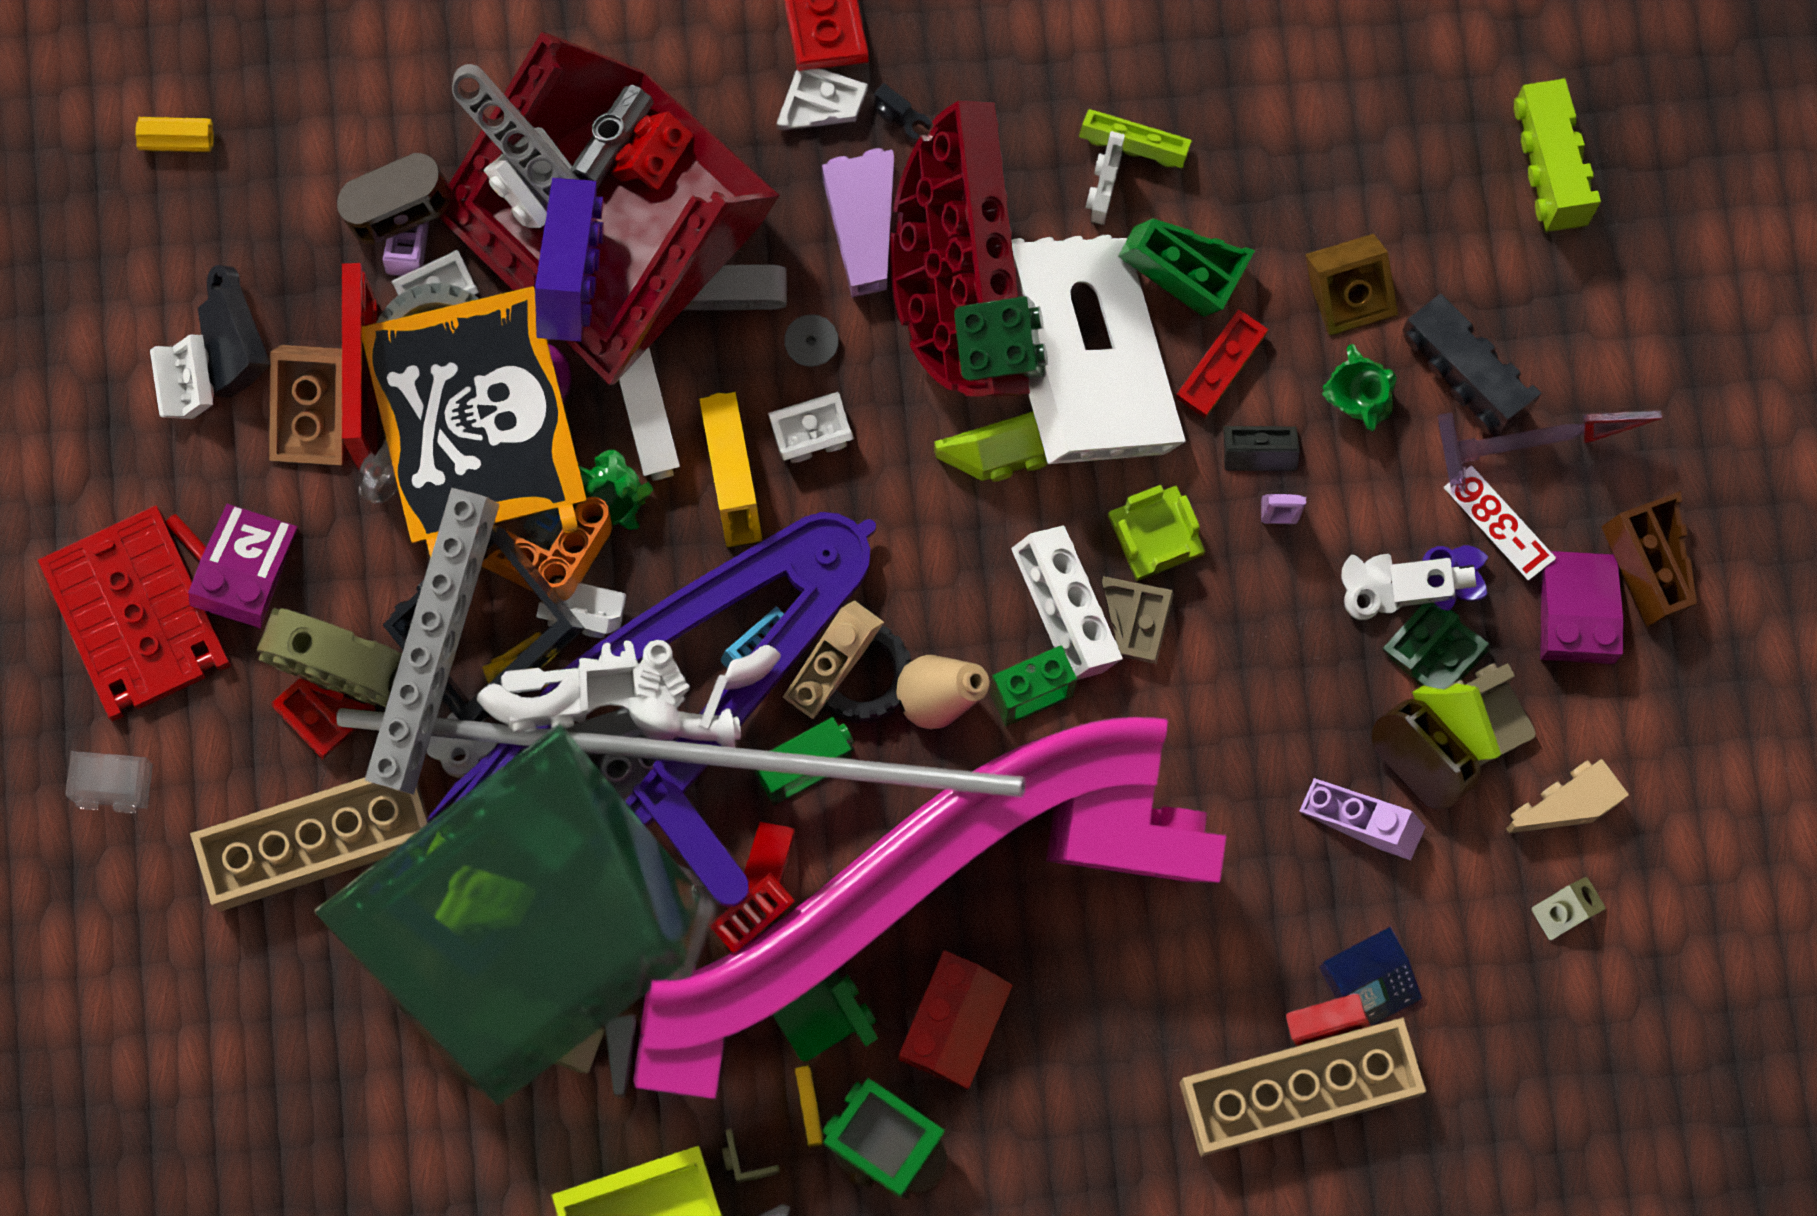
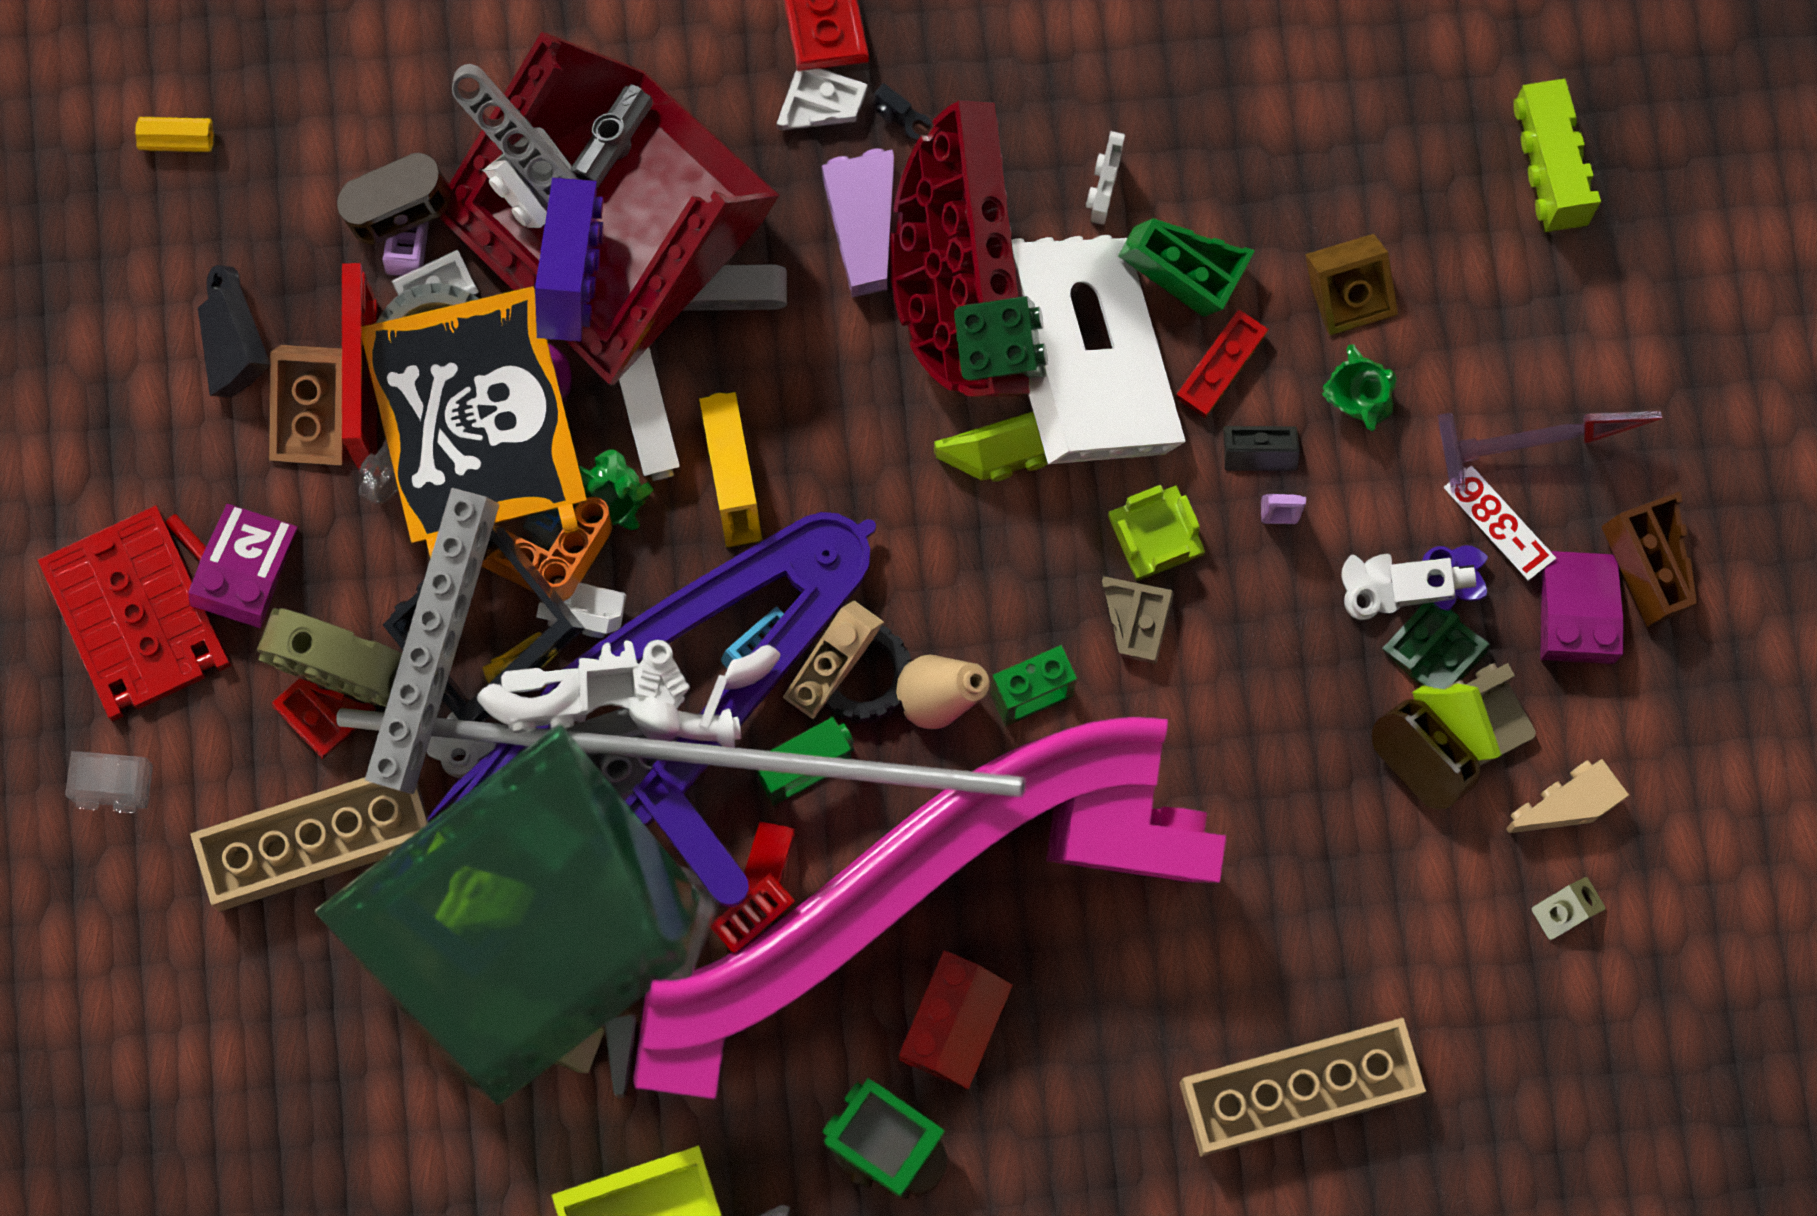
(182, 378): white bracket -> none
(652, 150): red bracket -> none
(732, 1162): olive bracket -> none
(809, 1106): yellow tile -> none
(811, 340): dark grey piece -> none
(811, 427): white bracket -> none
(825, 1017): green bracket -> none
(1066, 601): white brick -> none
(1138, 140): lime plate -> none
(1327, 1020): slope -> none
(1364, 818): lavender slope -> none
(1377, 973): clear blue slope -> none
(1470, 367): black wedge -> none

